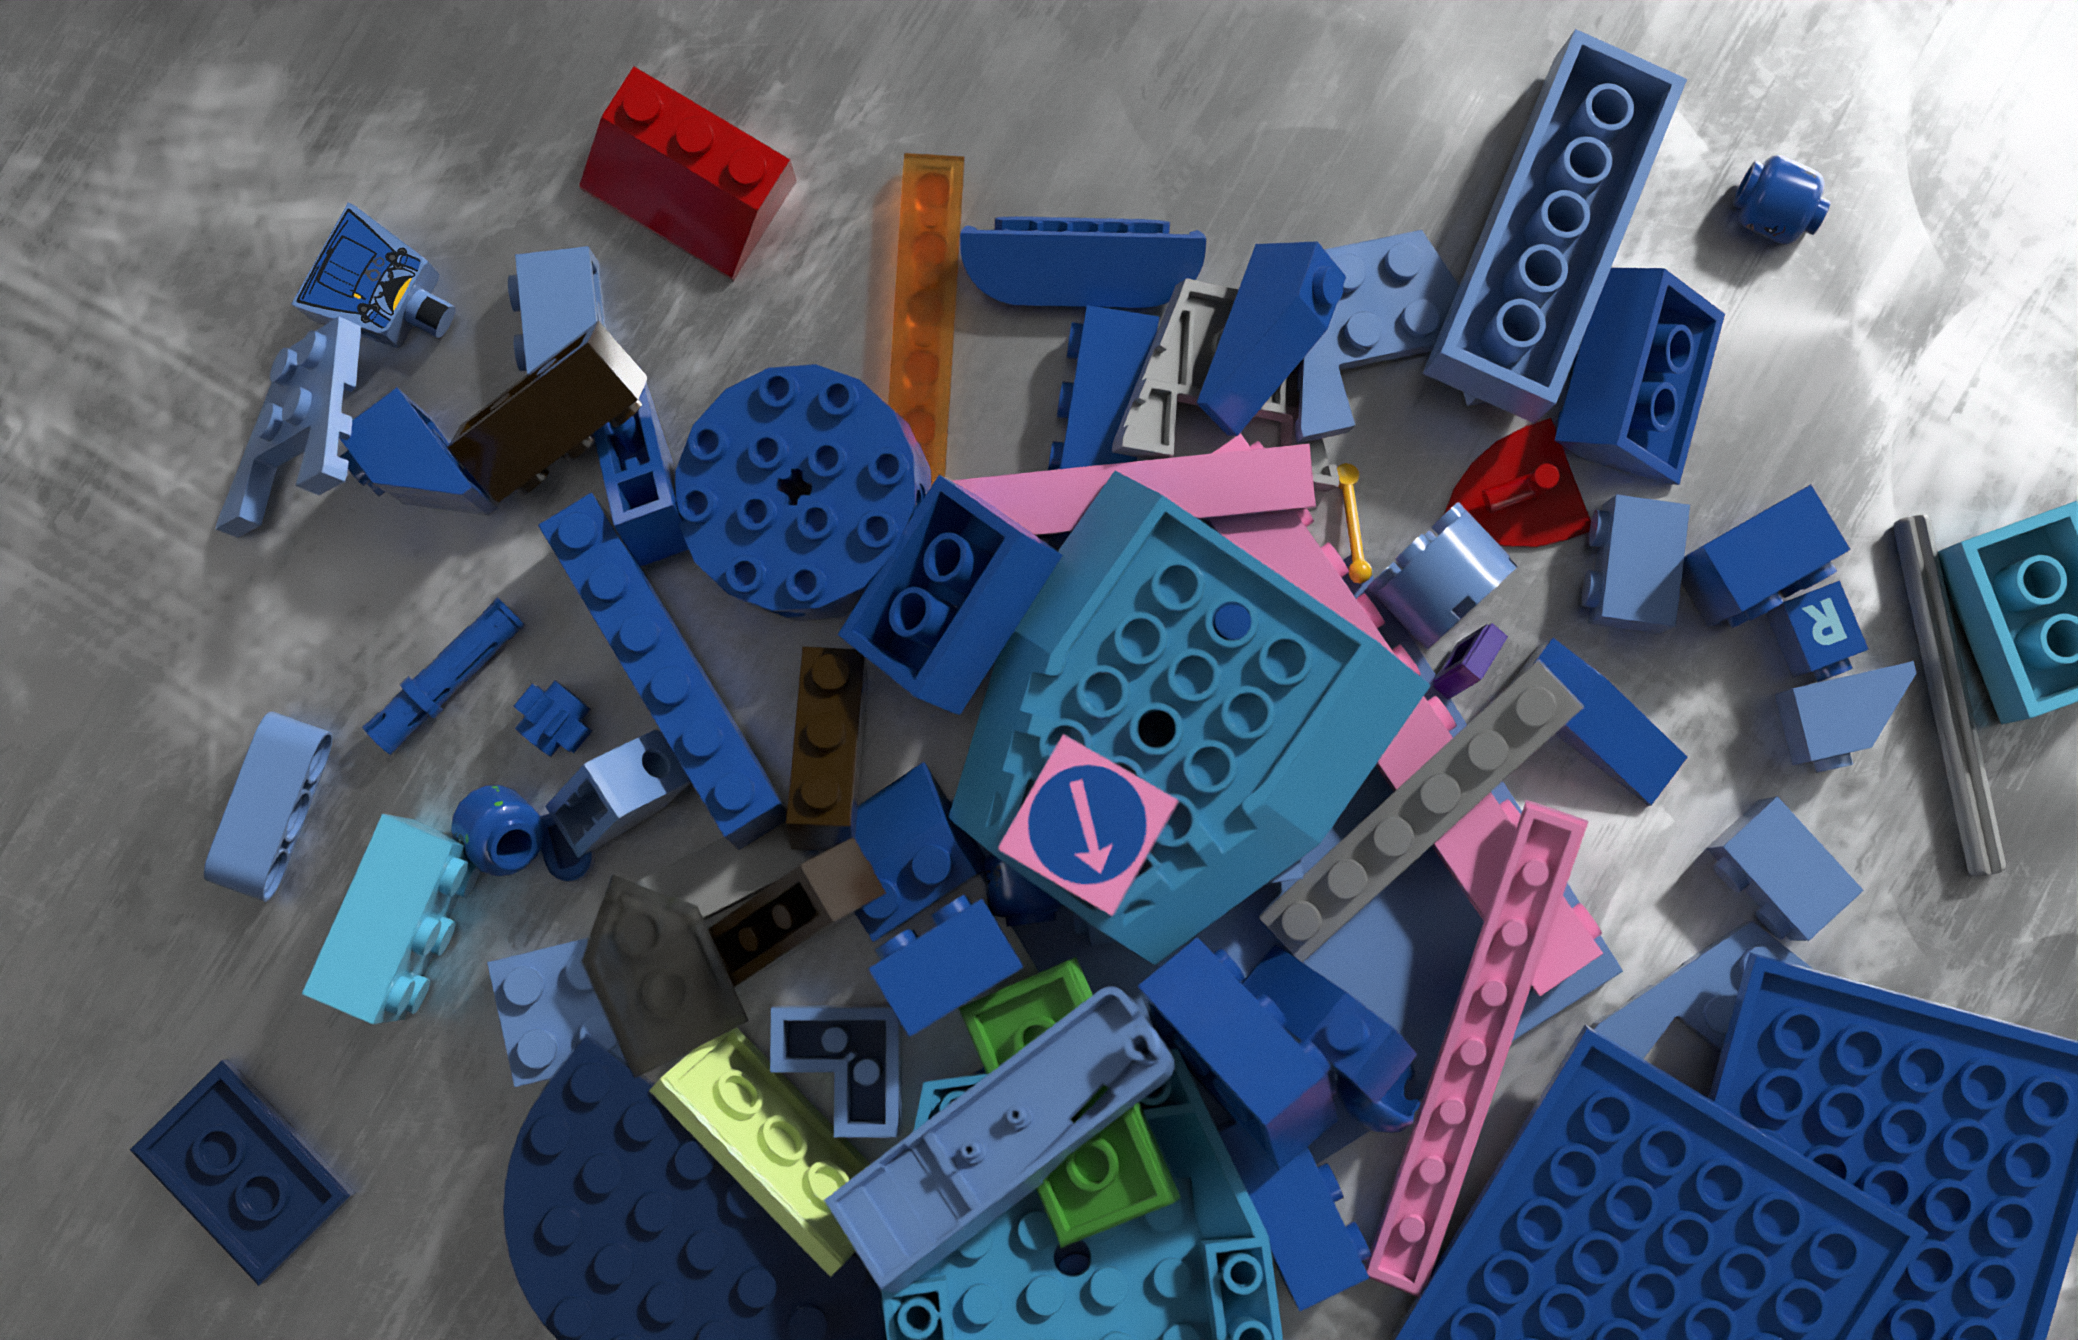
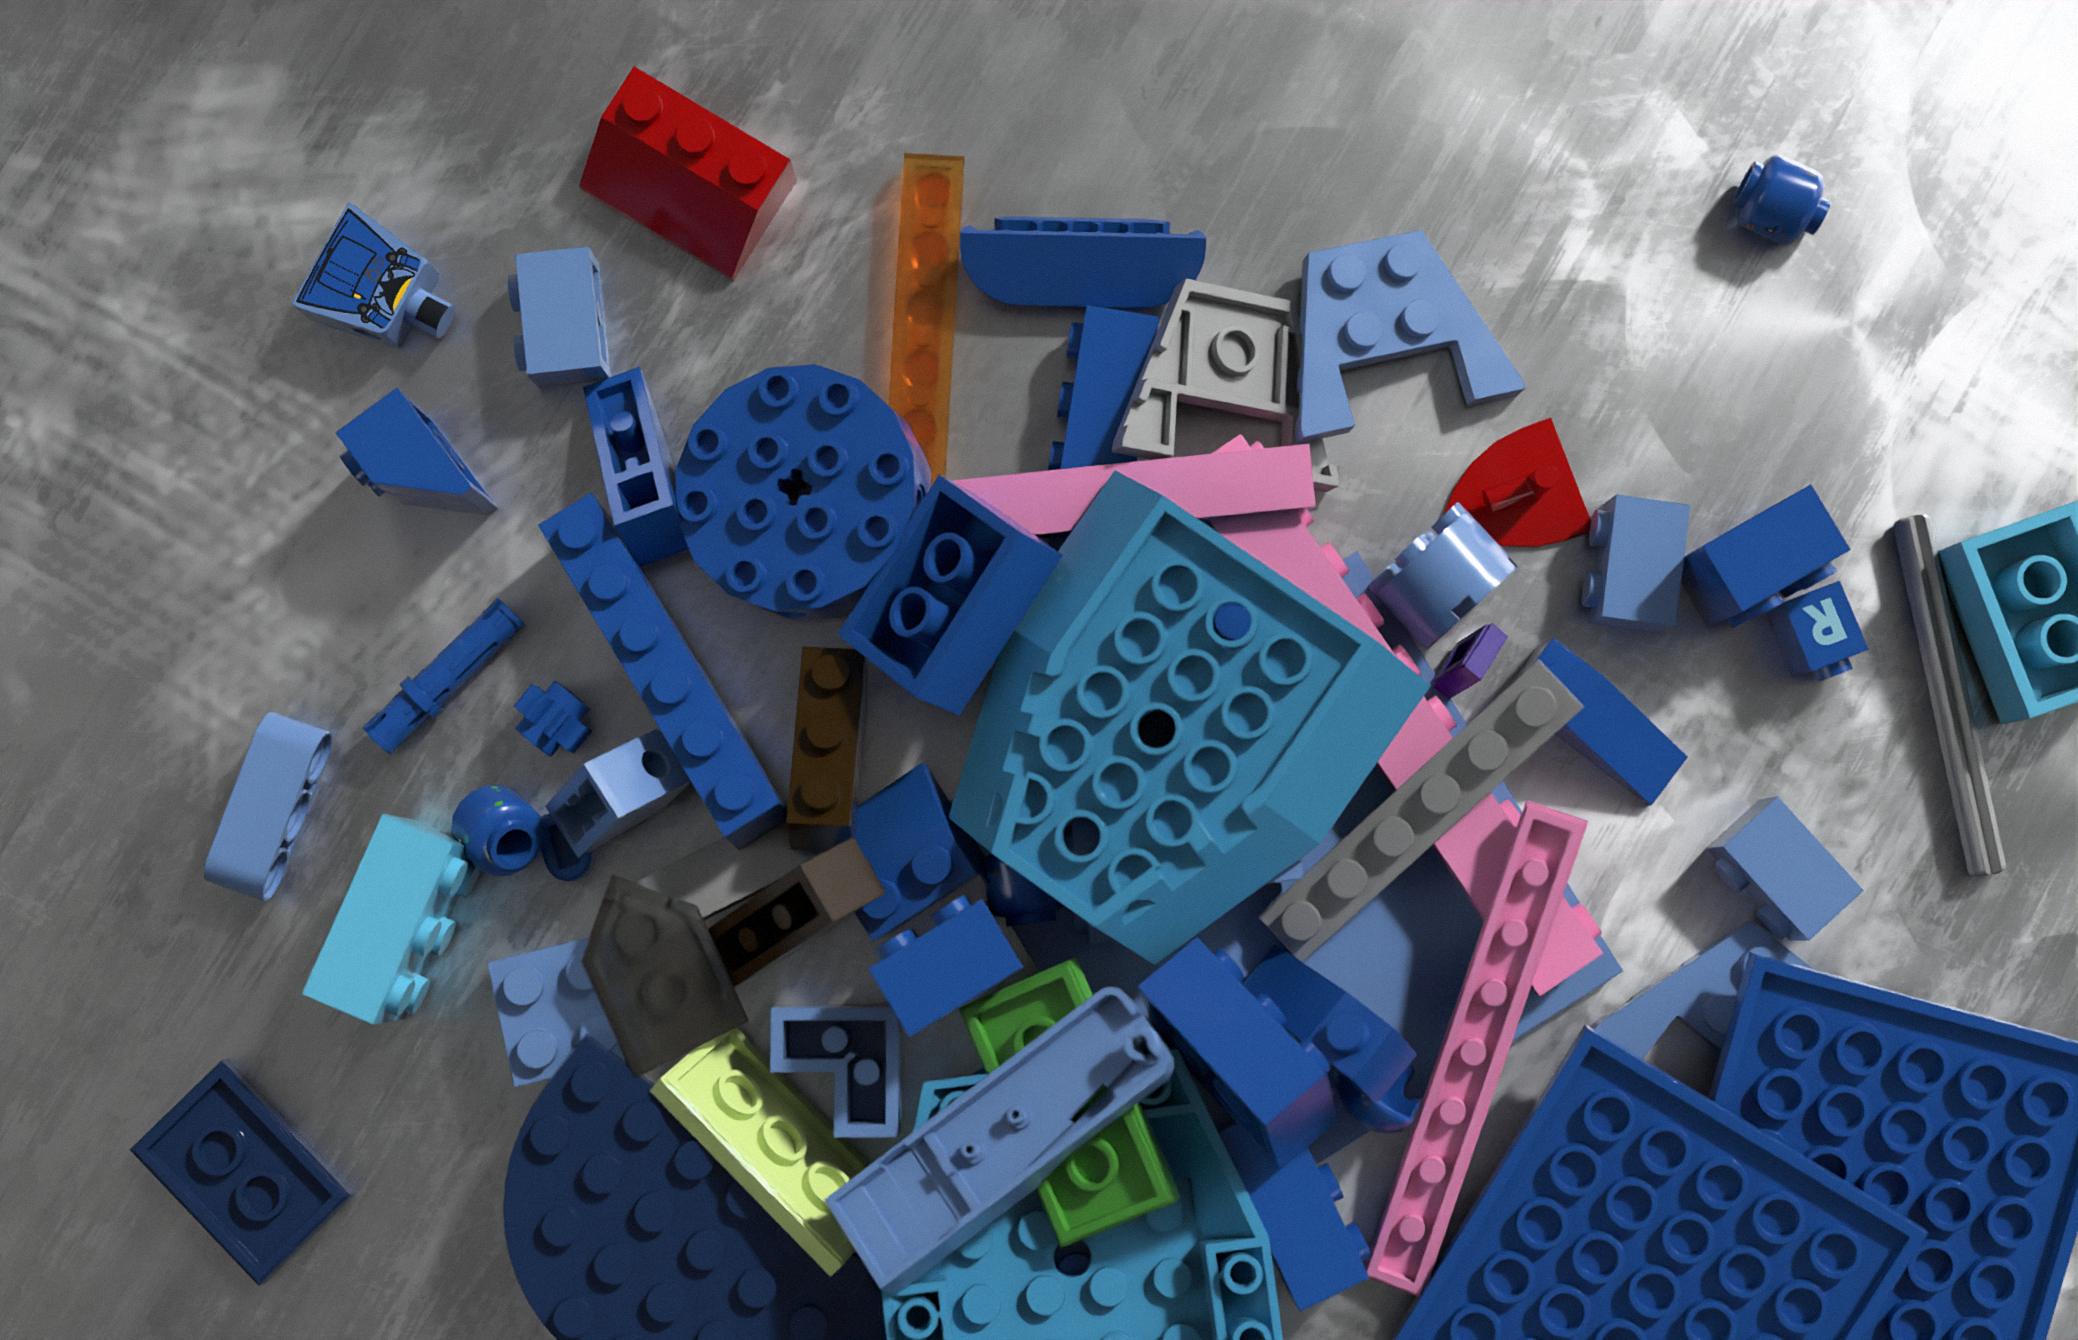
(296, 418): medium blue wing -> none
(550, 414): dark brown brick -> none
(1088, 825): tile -> none
(1271, 327): blue slope -> none
(1359, 569): yellow hinge -> none
(1555, 227): medium blue brick -> none
(1641, 374): blue slope -> none
(1841, 714): medium blue slope -> none

